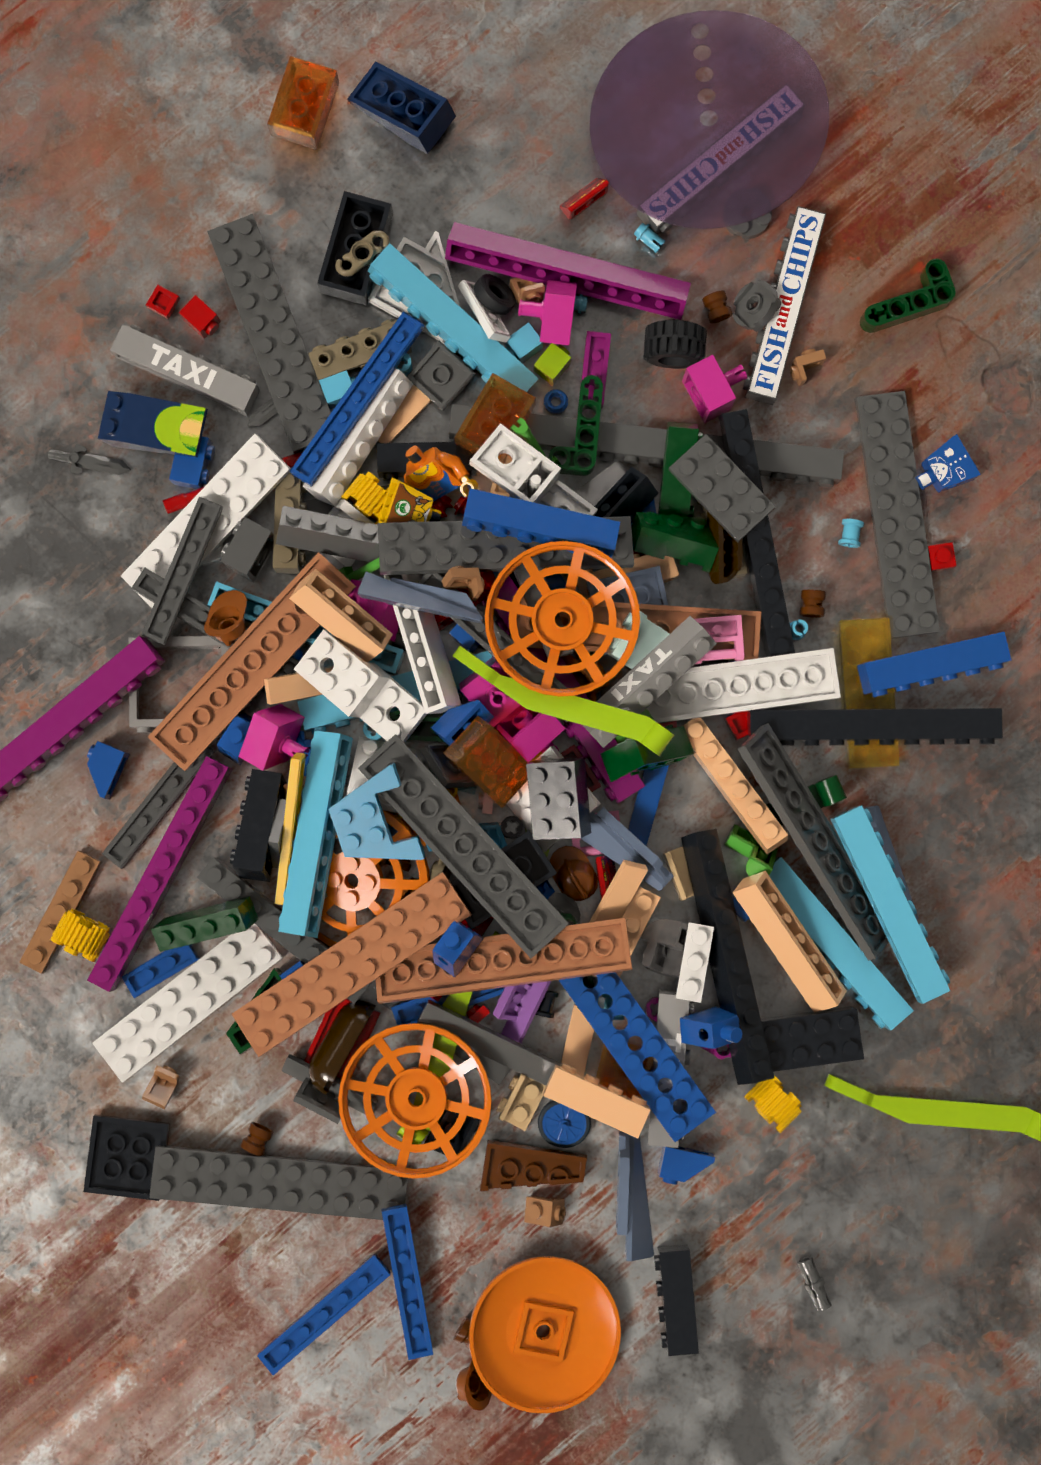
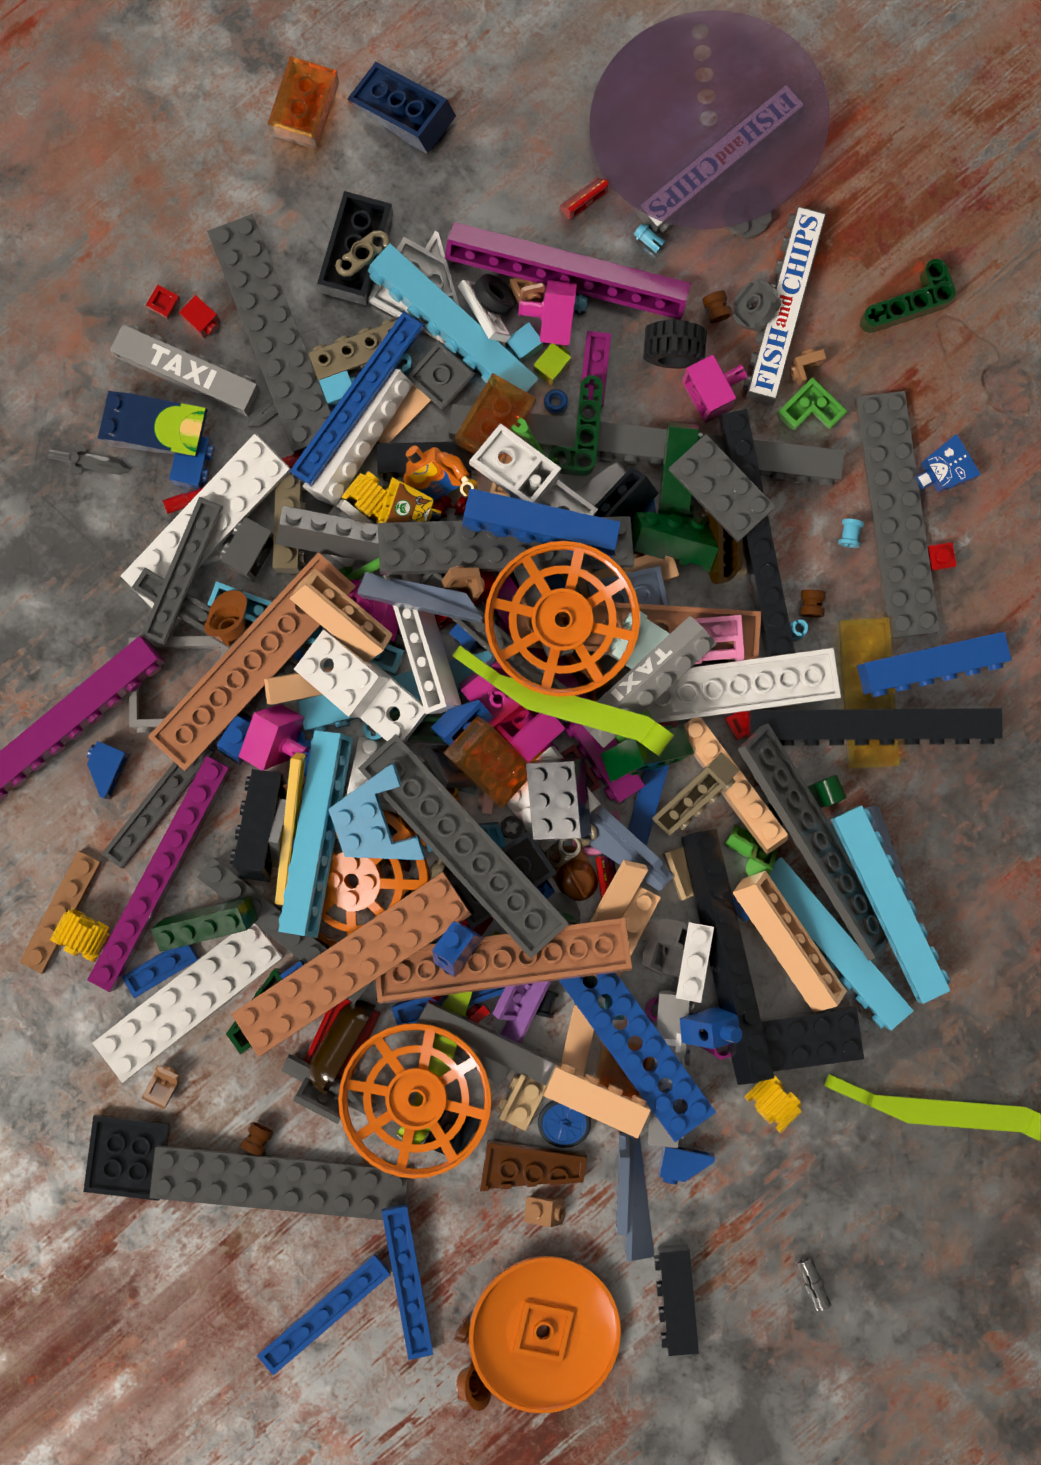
(565, 855): none -> dark tan piece
(696, 794): none -> dark tan brick
(812, 399): none -> bright green brick

